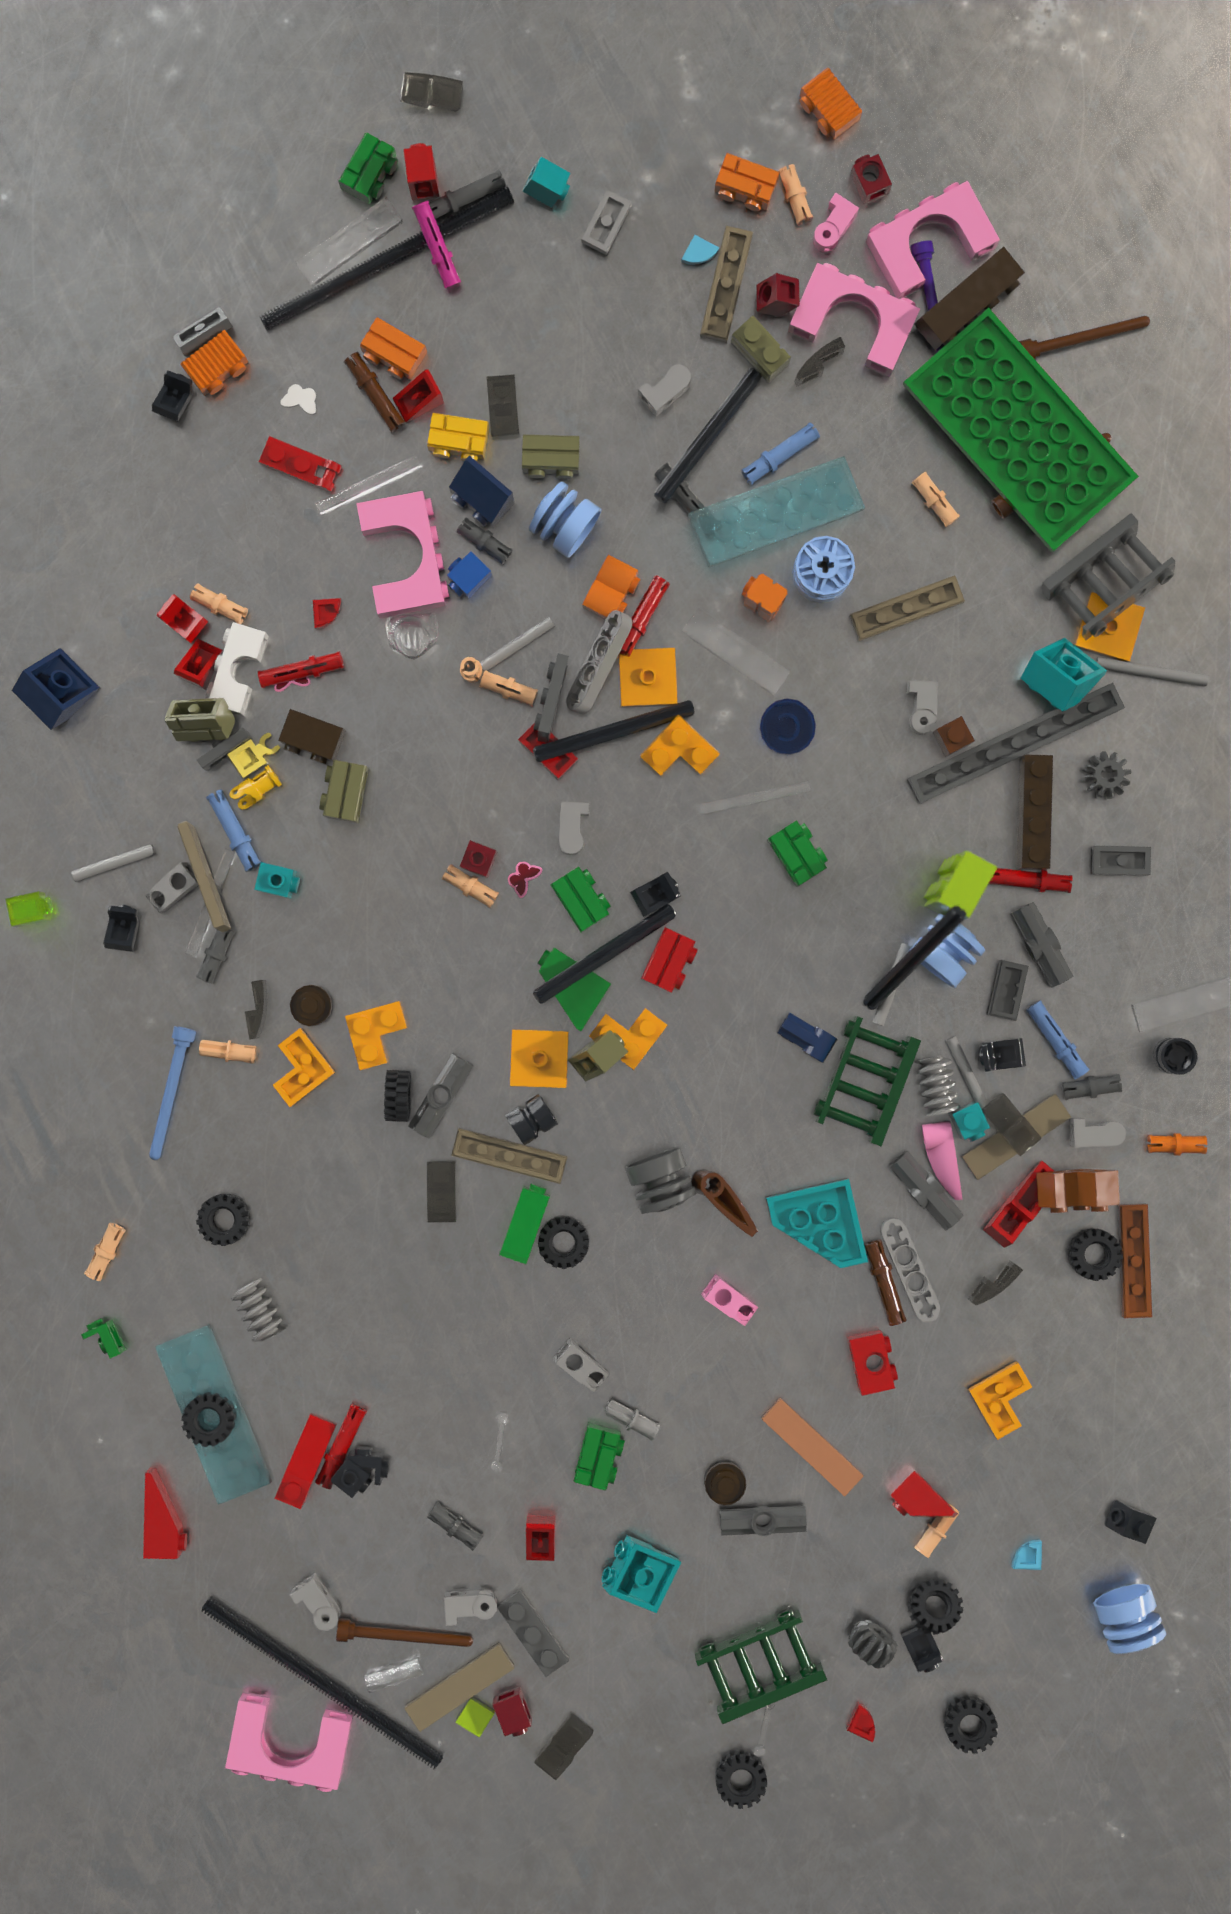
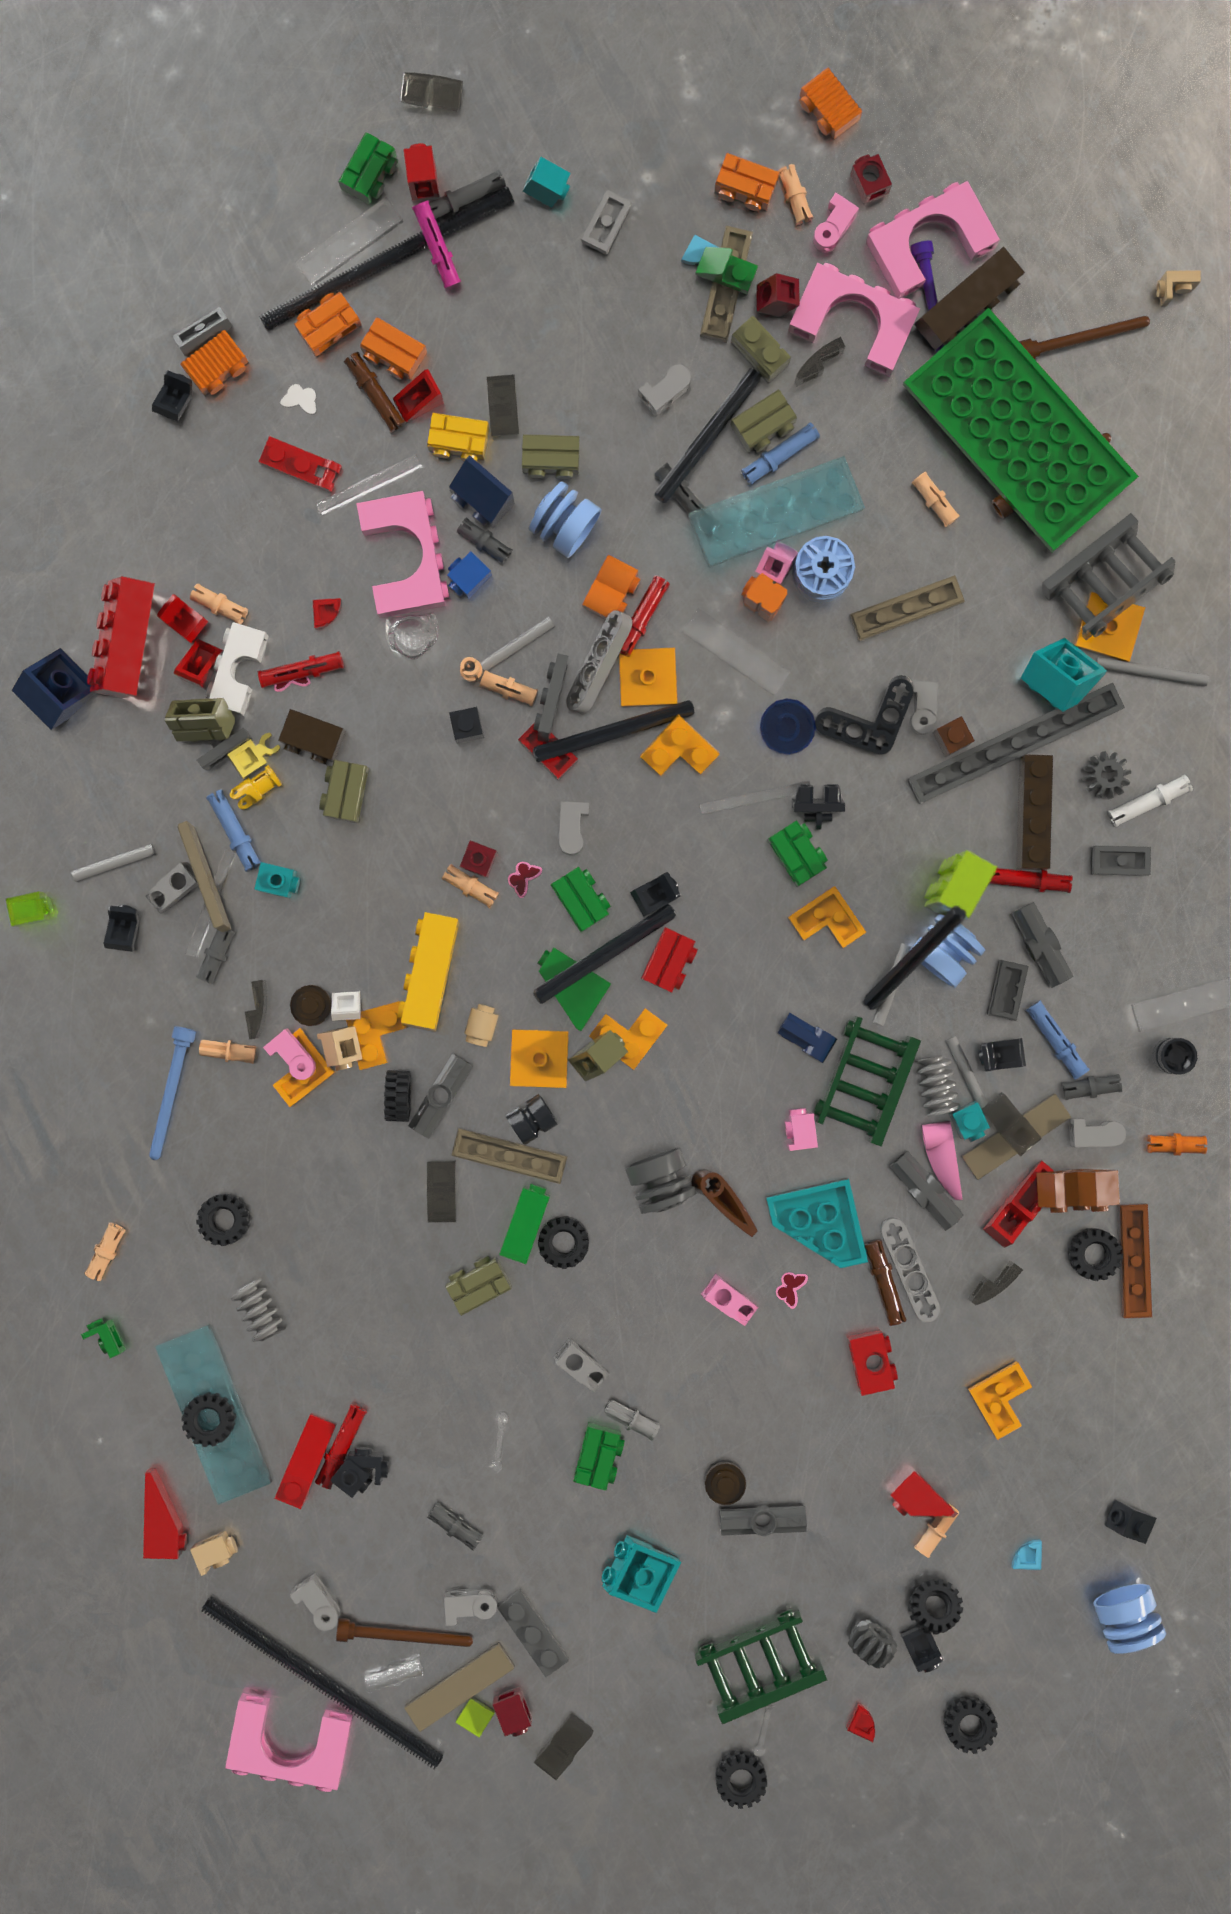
(121, 637): none -> red brick
(213, 1552): none -> tan brick
(294, 1054): none -> bright pink leg
(327, 323): none -> orange brick
(340, 1047): none -> tan brick
(346, 1006): none -> white tile
(429, 971): none -> yellow brick
(466, 725): none -> black brick
(478, 1285): none -> olive brick
(481, 1025): none -> tan brick
(540, 1538): red slope -> none
(724, 268): none -> green slope
(764, 421): none -> olive brick
(777, 562): none -> bright pink leg
(788, 1289): none -> dark red sticker
(801, 1130): none -> bright pink brick
(812, 1447): nougat tile -> none
(828, 910): none -> light orange plate
(830, 803): none -> black hips
(878, 727): none -> black beam
(1161, 795): none -> white pin
(1180, 281): none -> tan bracket

